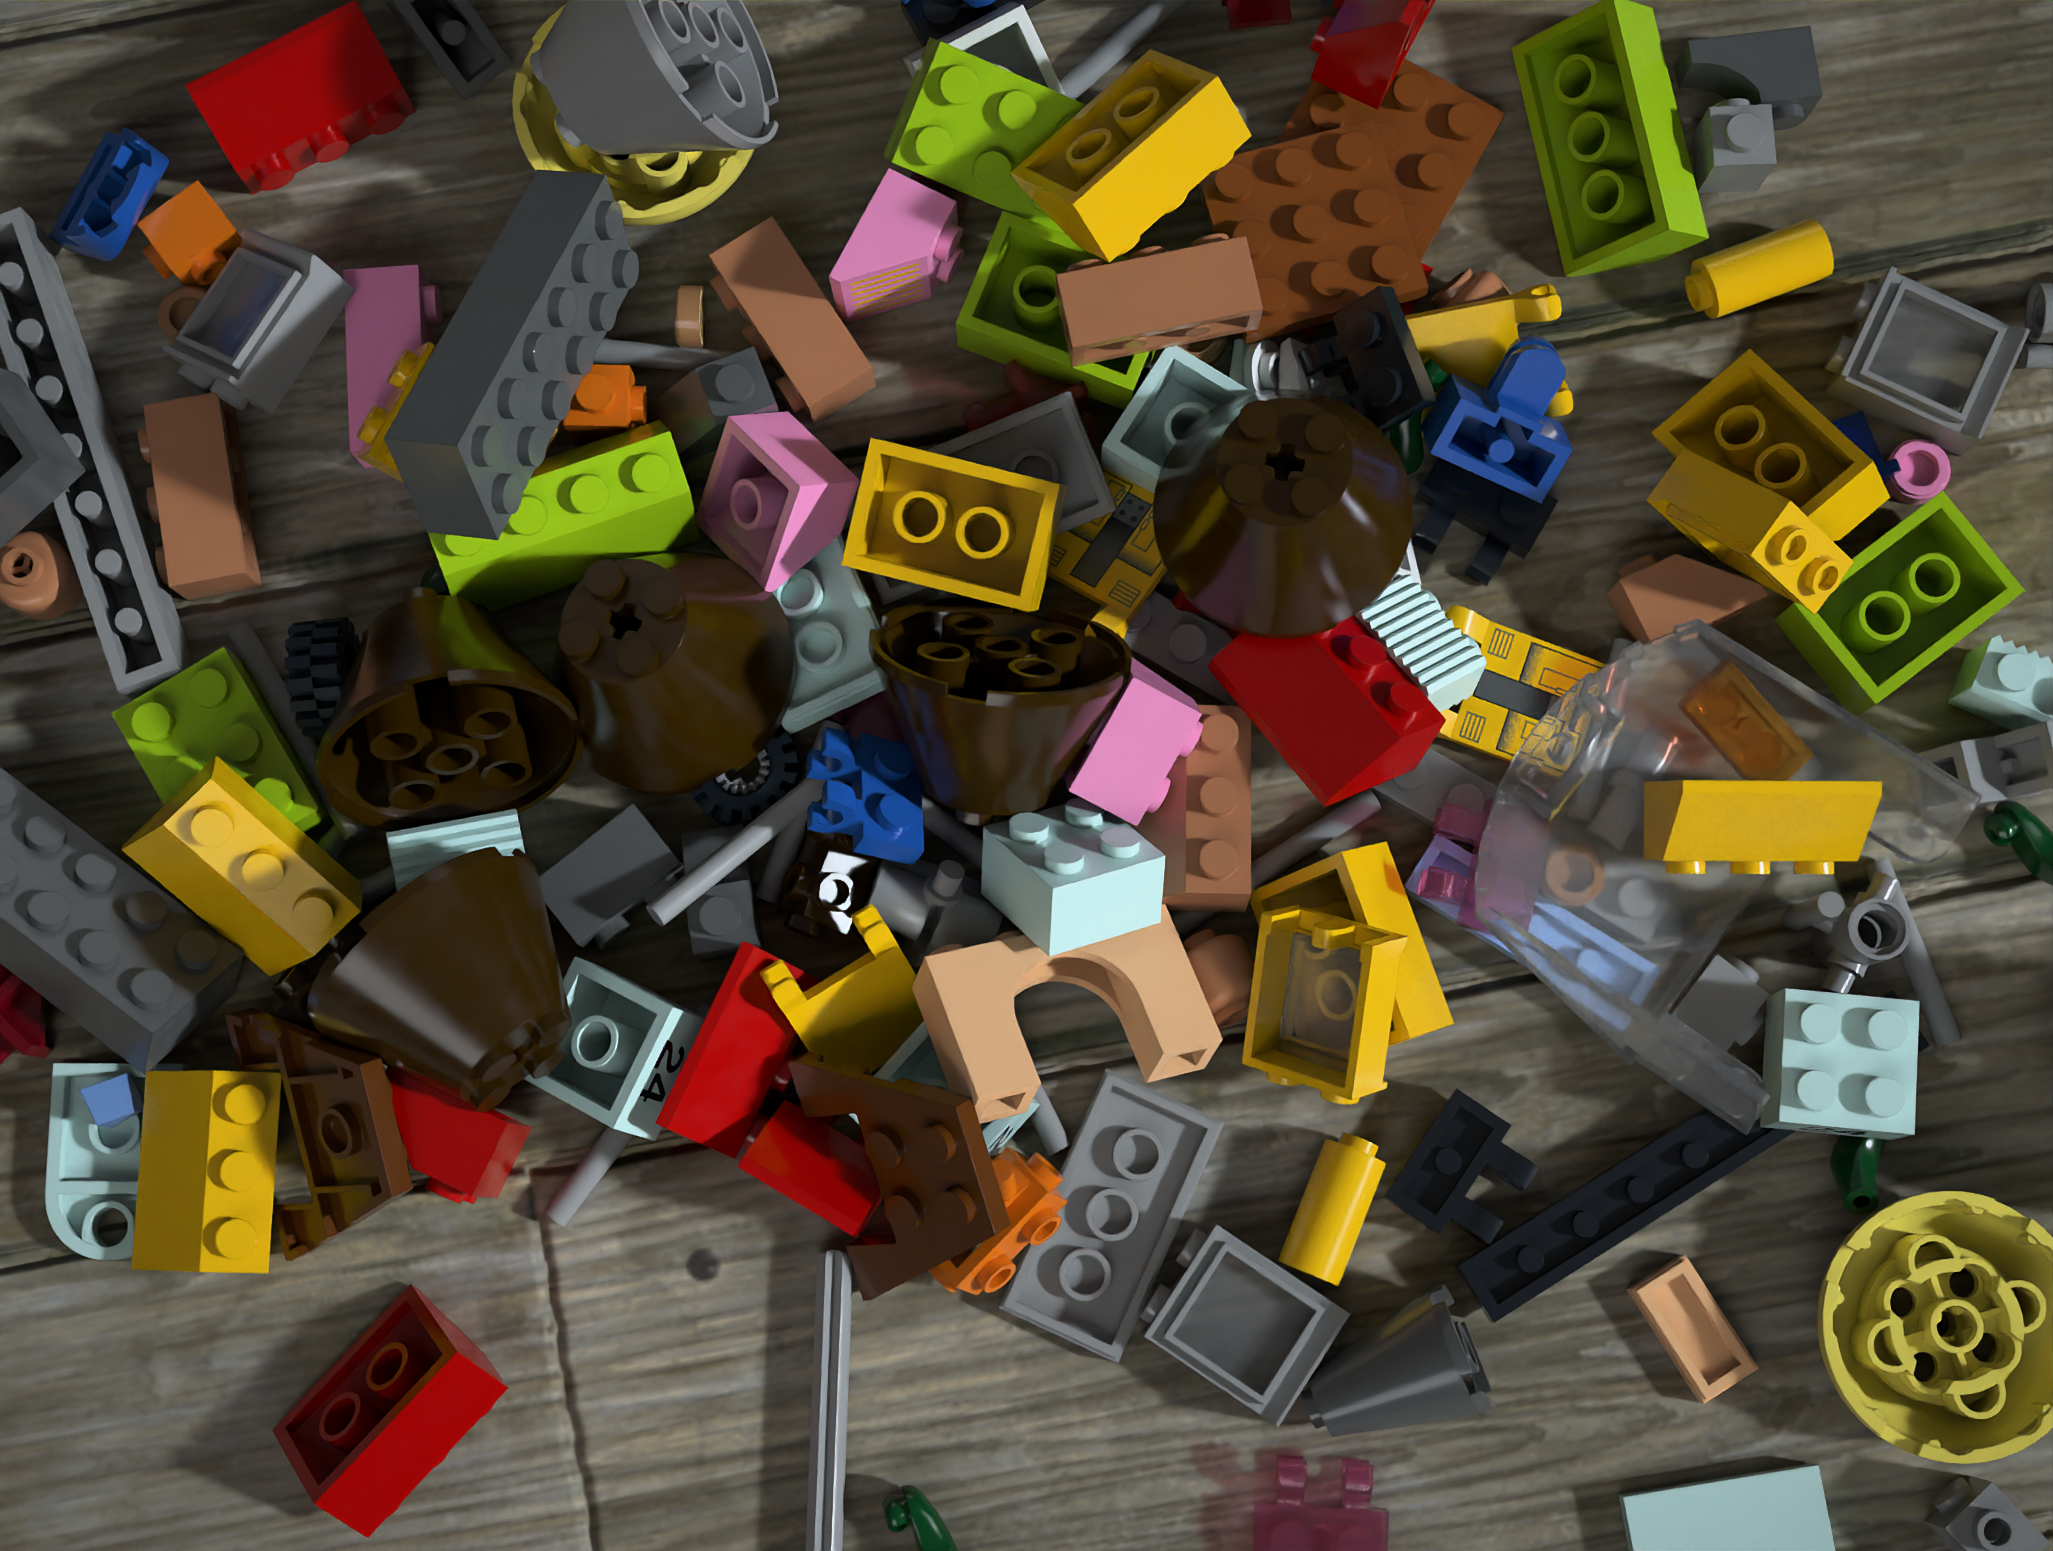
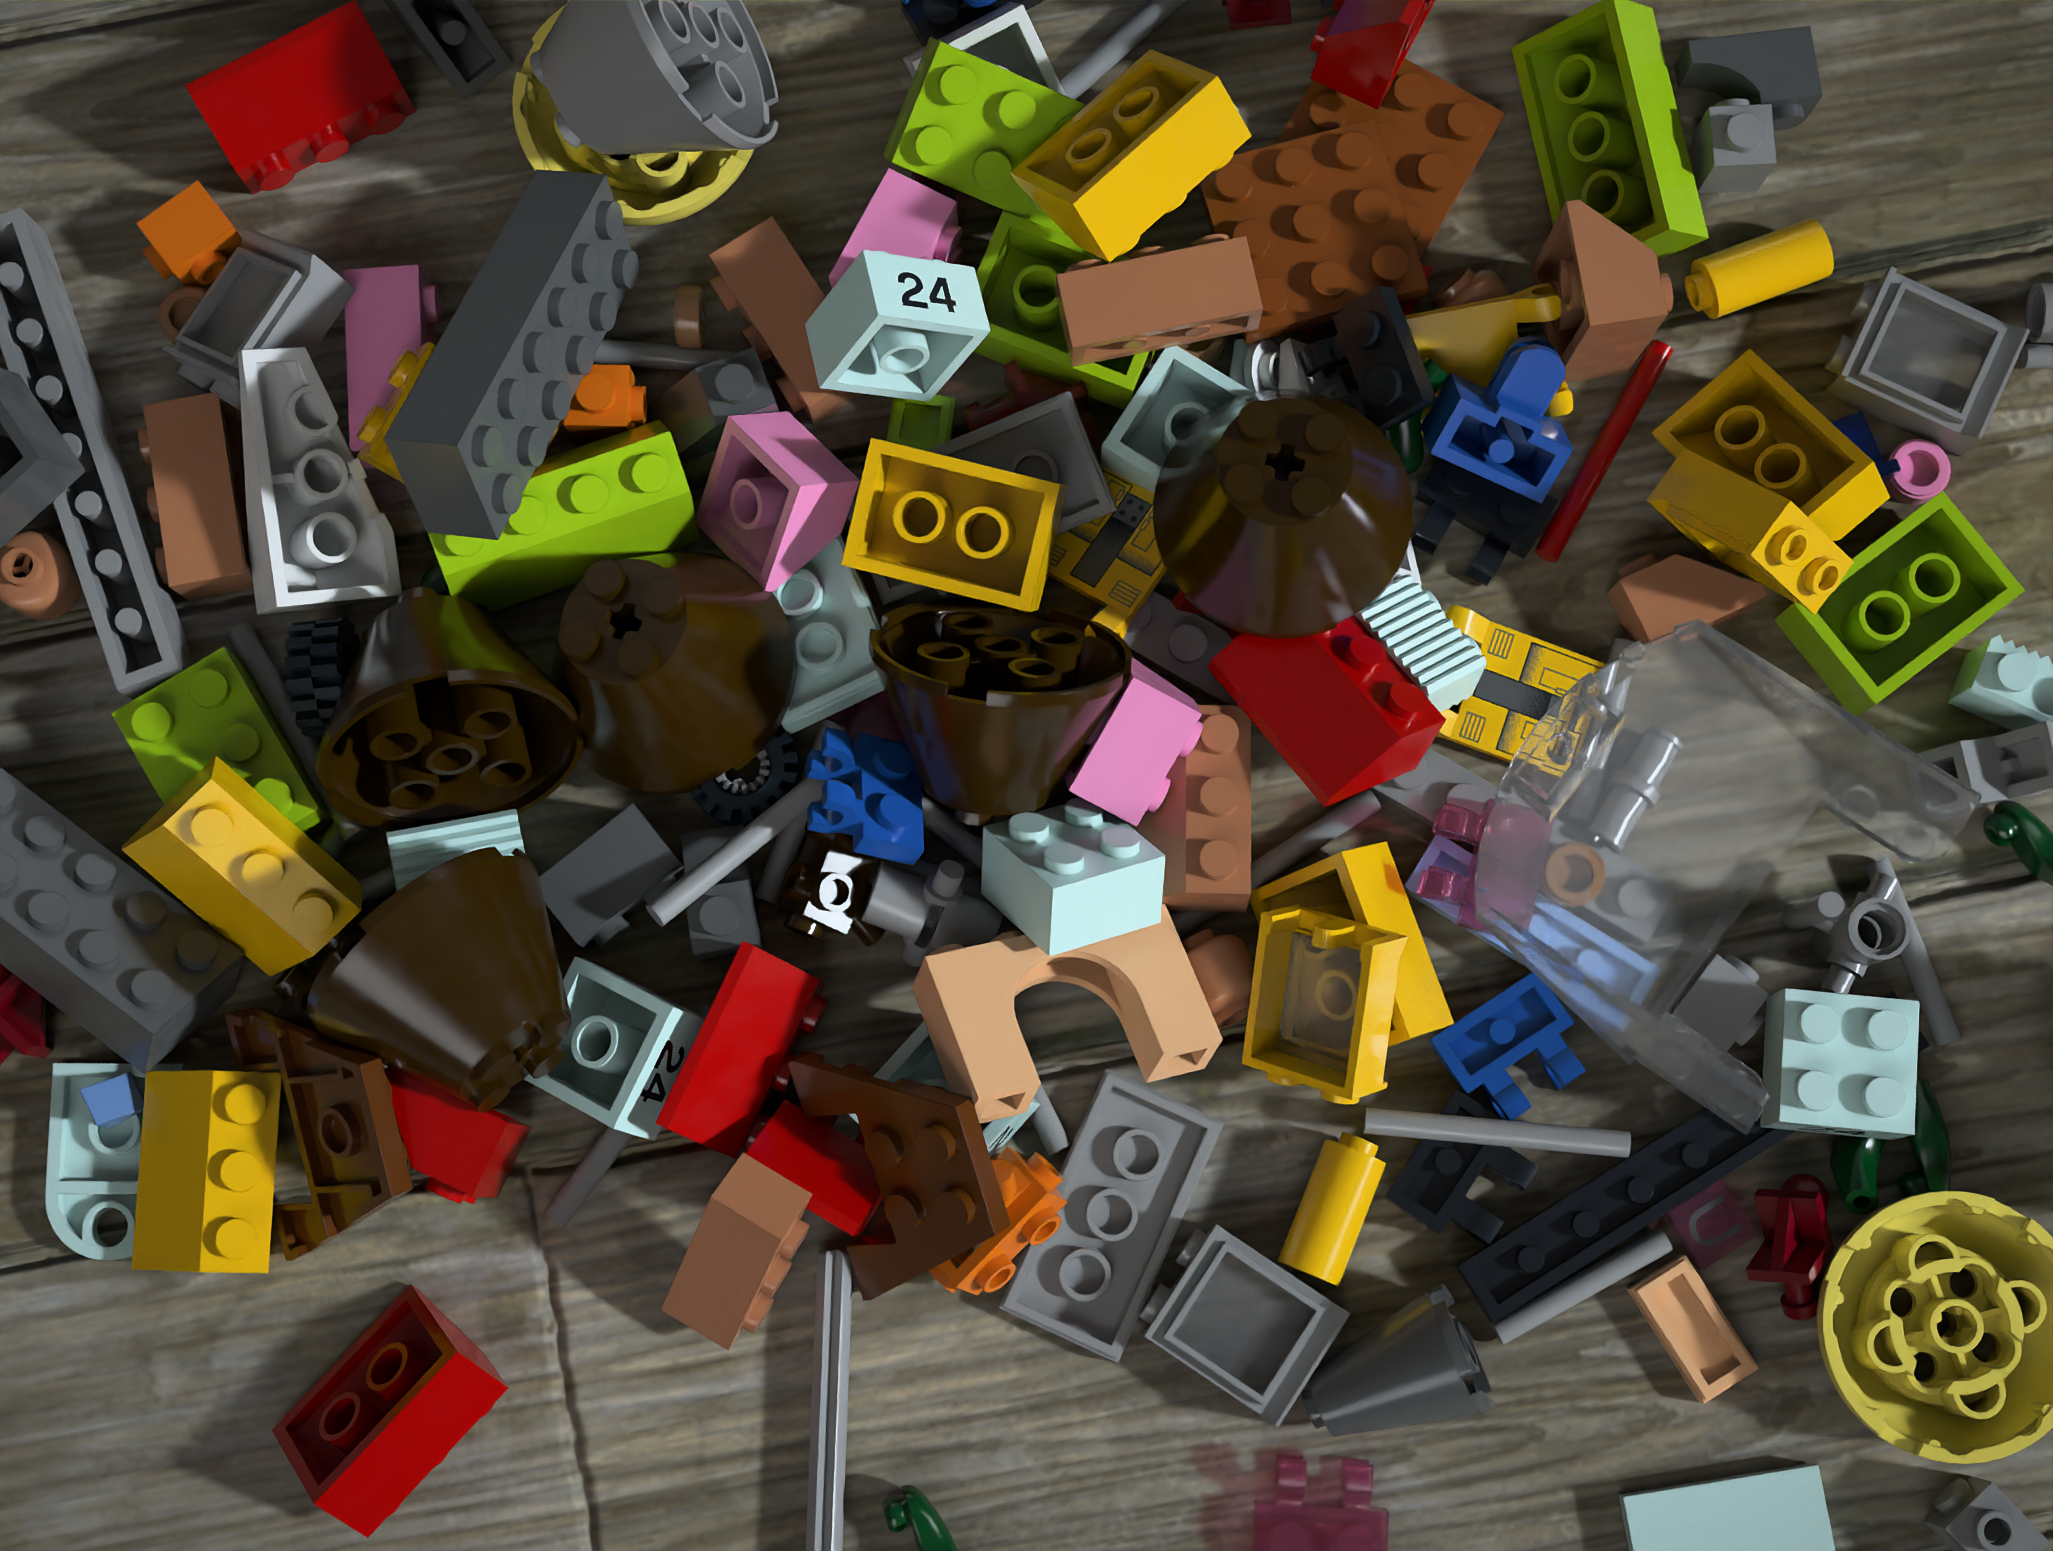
(110, 196): blue slope -> none
(307, 501): none -> white wedge
(739, 1253): none -> nougat brick
(860, 1010): yellow flag -> none
(896, 326): none -> light aqua brick
(922, 422): none -> lime tile
(1497, 1132): none -> light grey bar
(1502, 1033): none -> blue plate
(1582, 1285): none -> light grey bar
(1603, 451): none -> red bar
(1606, 290): none -> nougat slope
(1710, 1224): none -> clear pink tile
(1744, 726): clear orange plate -> none
(1757, 823): yellow slope -> none
(1794, 1242): none -> dark red piece
(1929, 1147): none -> dark green arm

